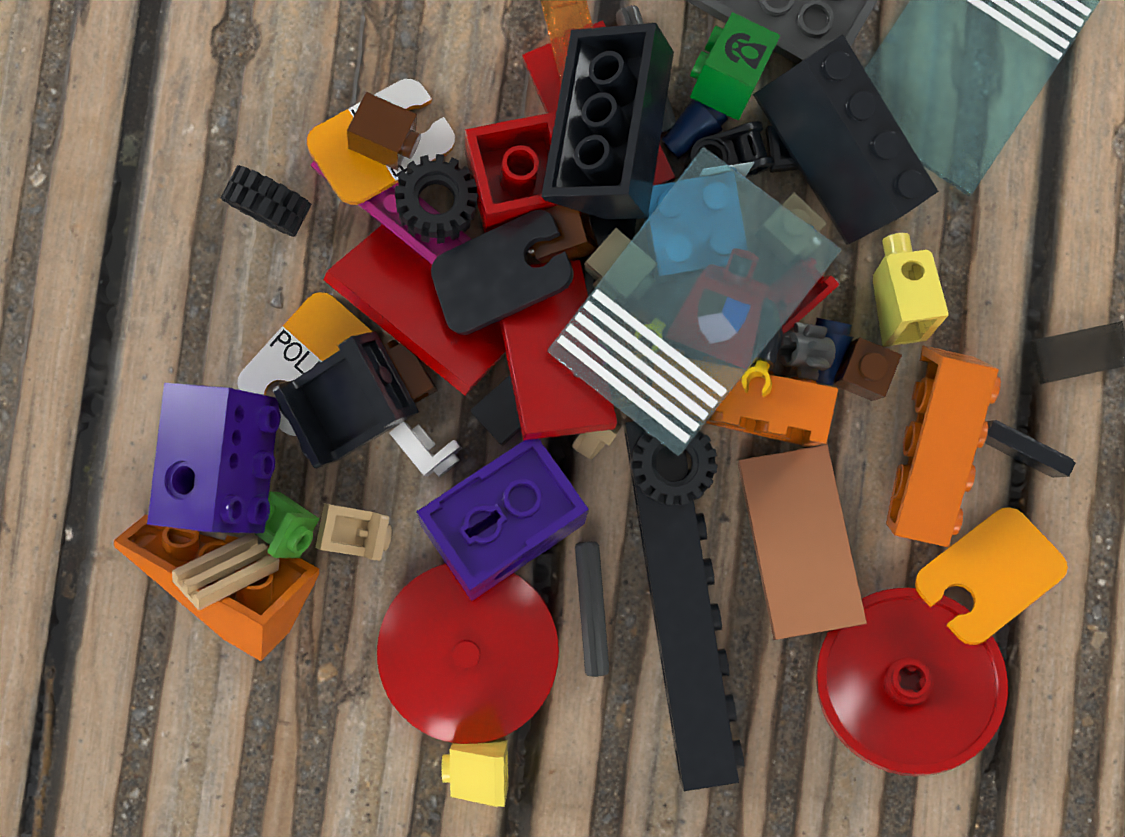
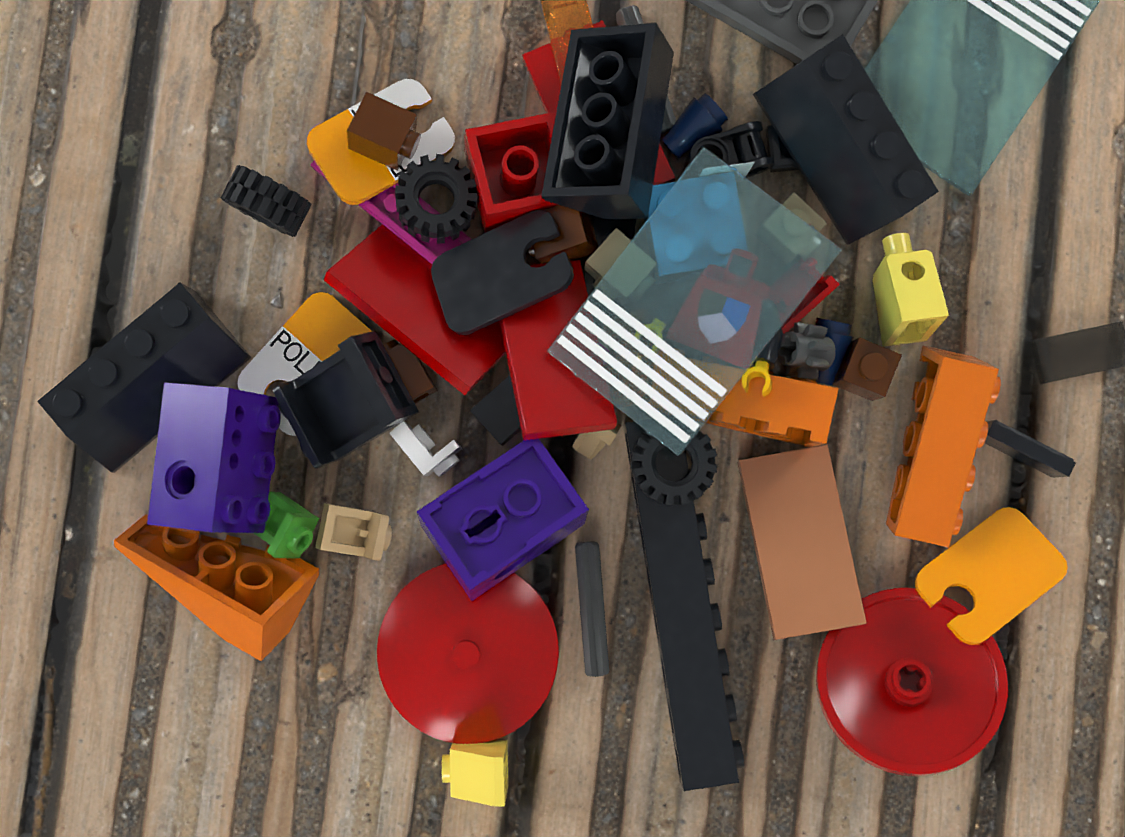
(116, 395): none -> black slope
(221, 566): tan tile -> none
(733, 66): green brick -> none

